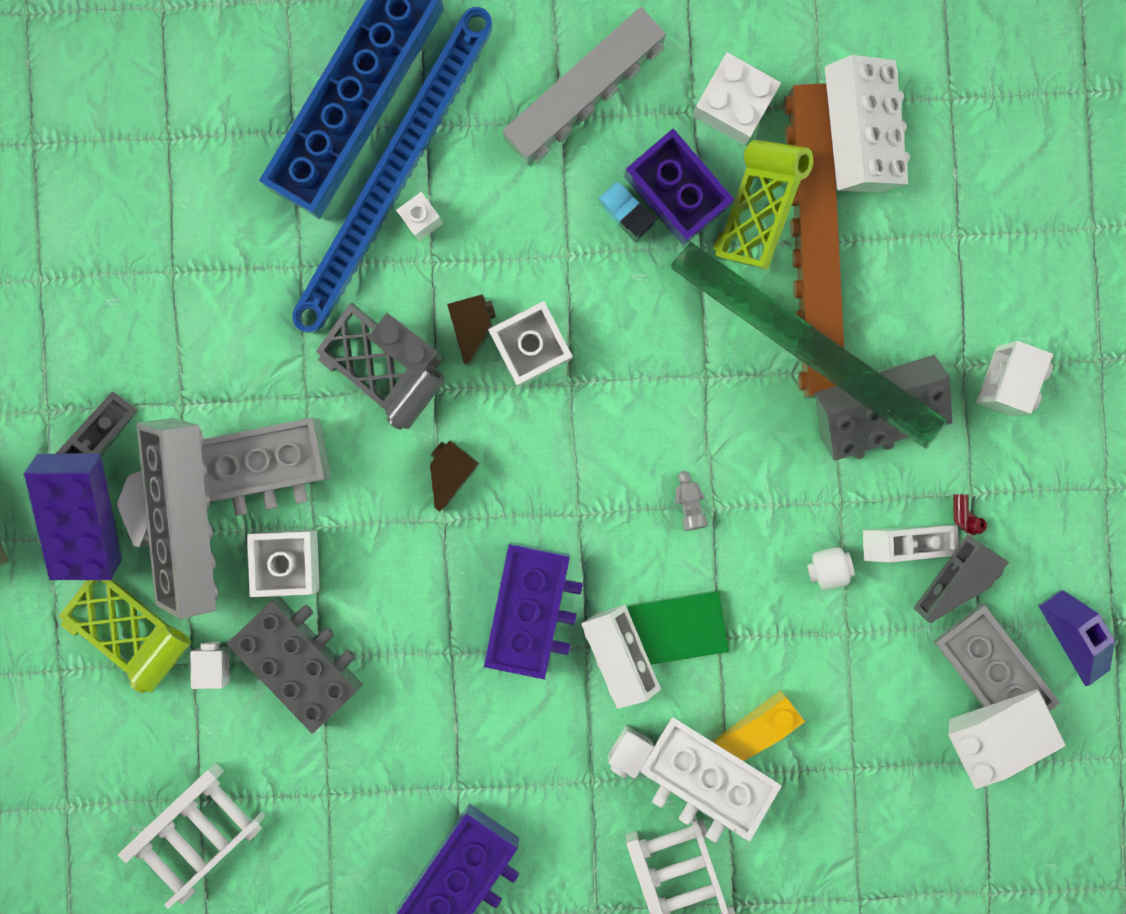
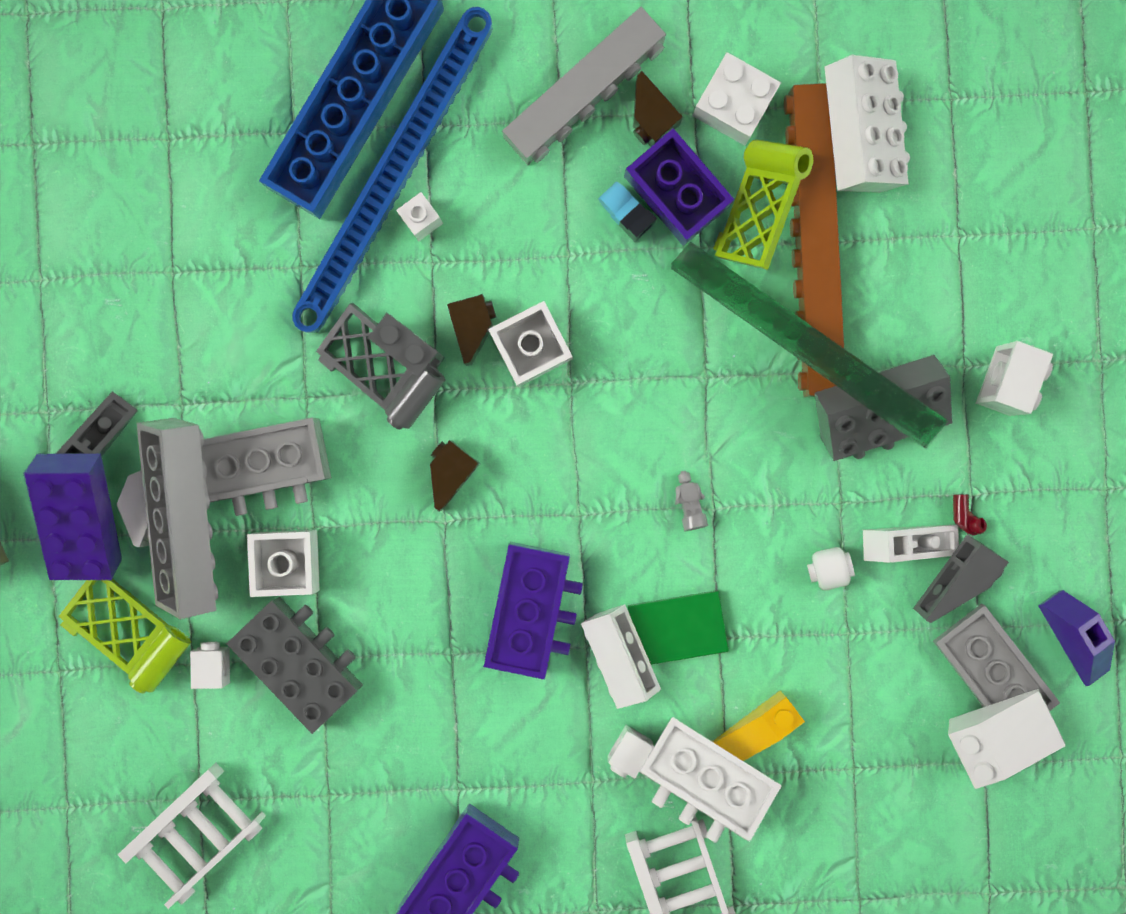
(652, 112): none -> dark brown slope

